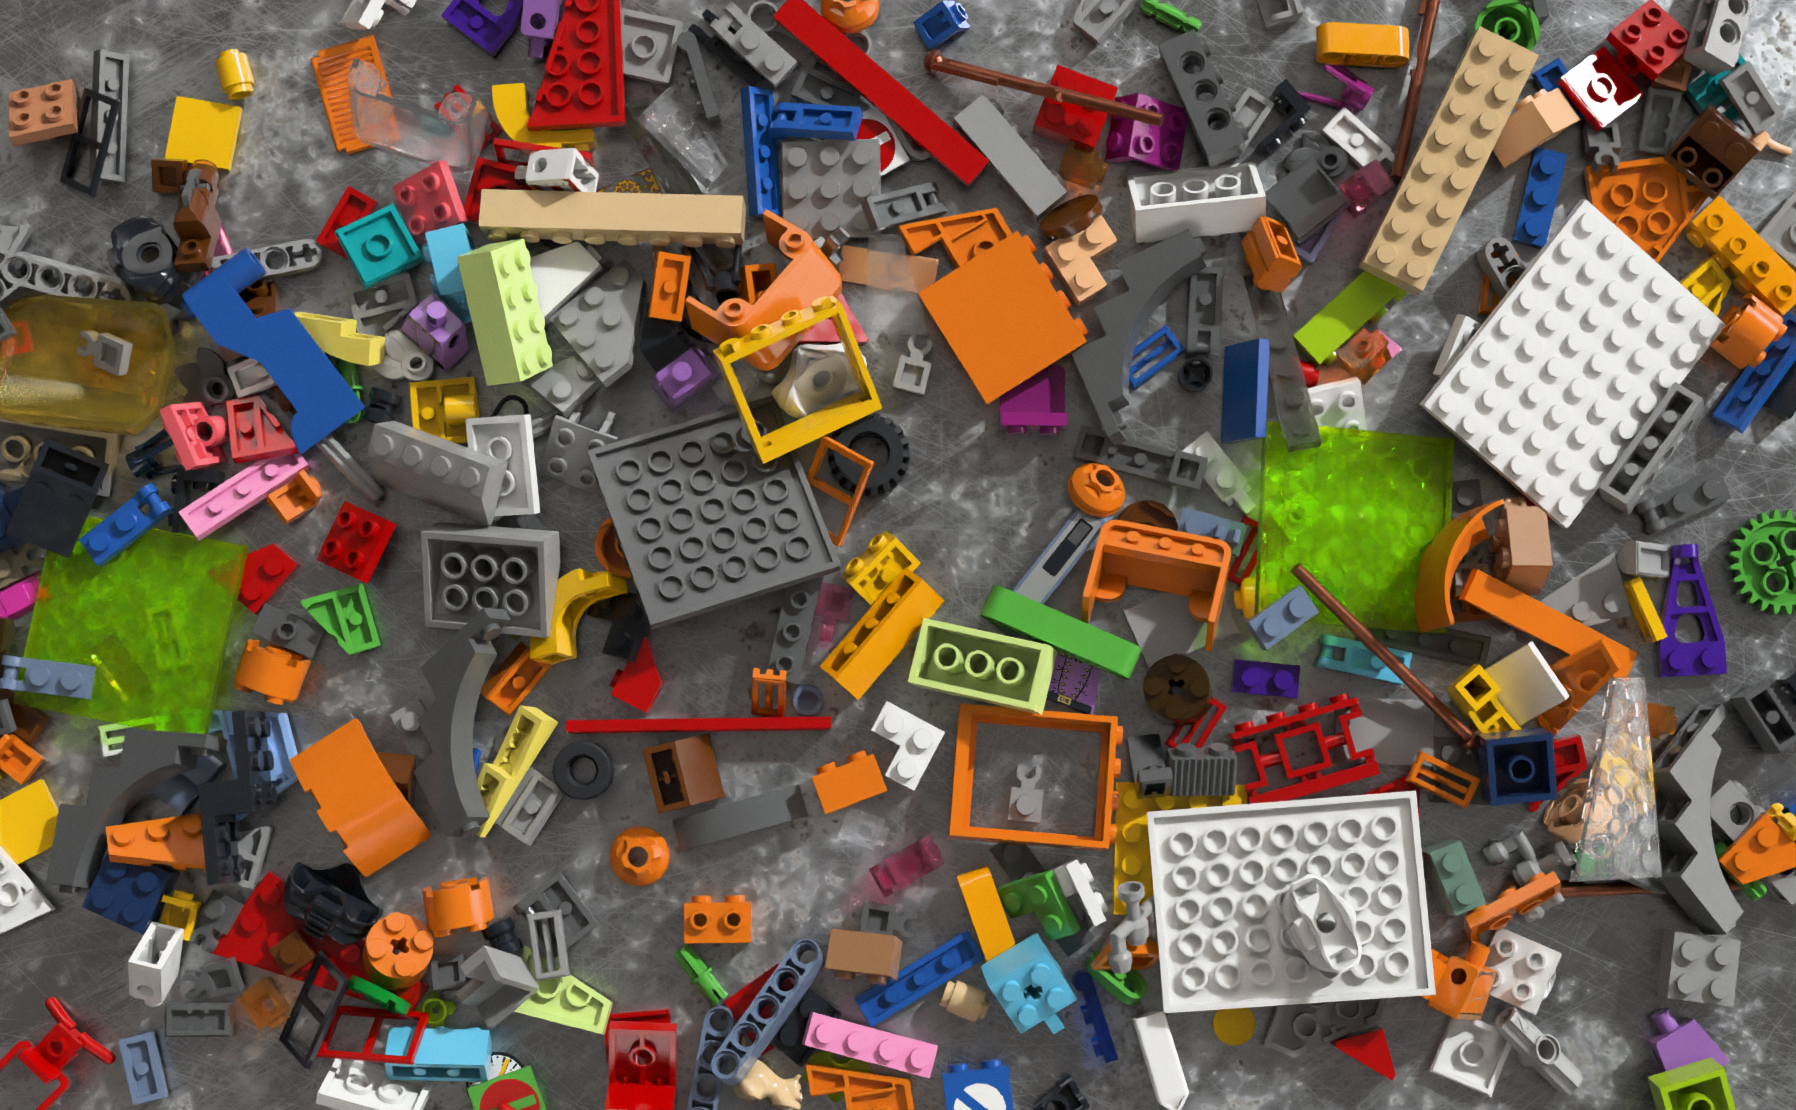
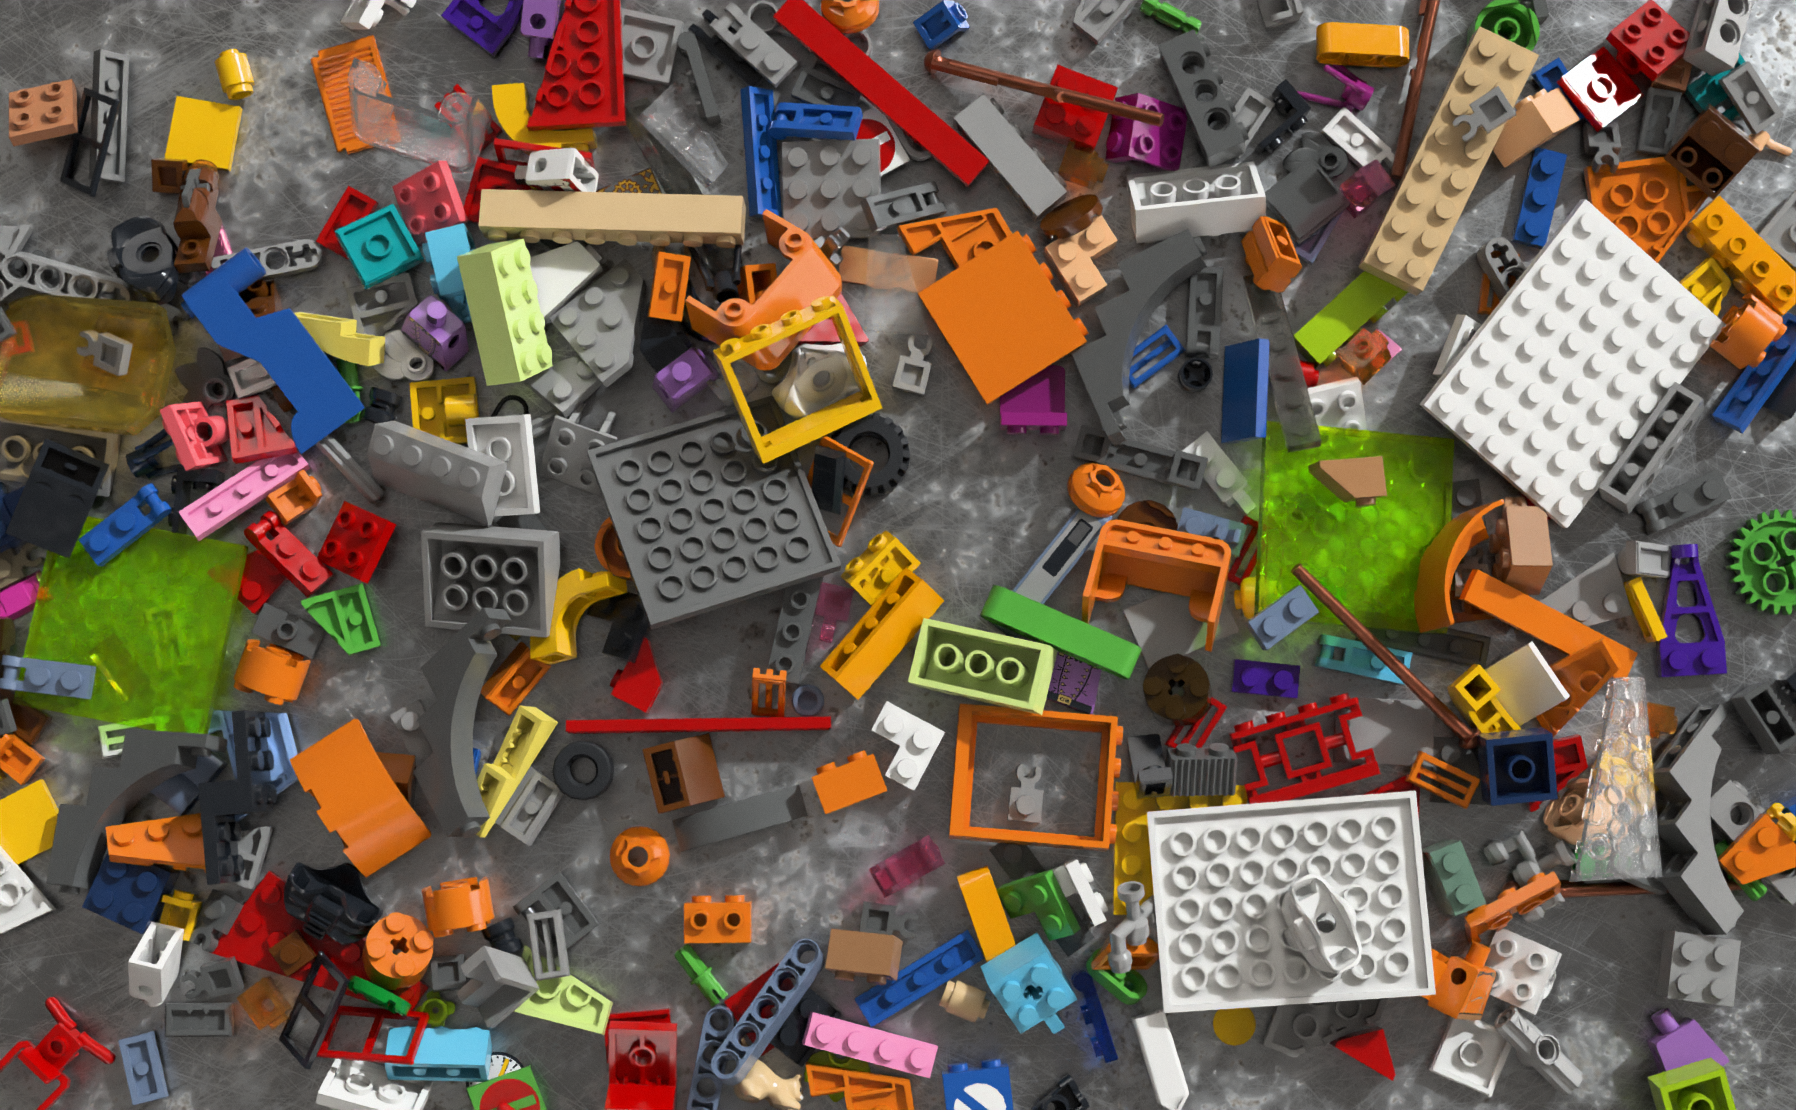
(288, 554): none -> red plate
(828, 478): none -> black tile
(1353, 479): none -> medium nougat slope
(1489, 111): none -> light grey plate

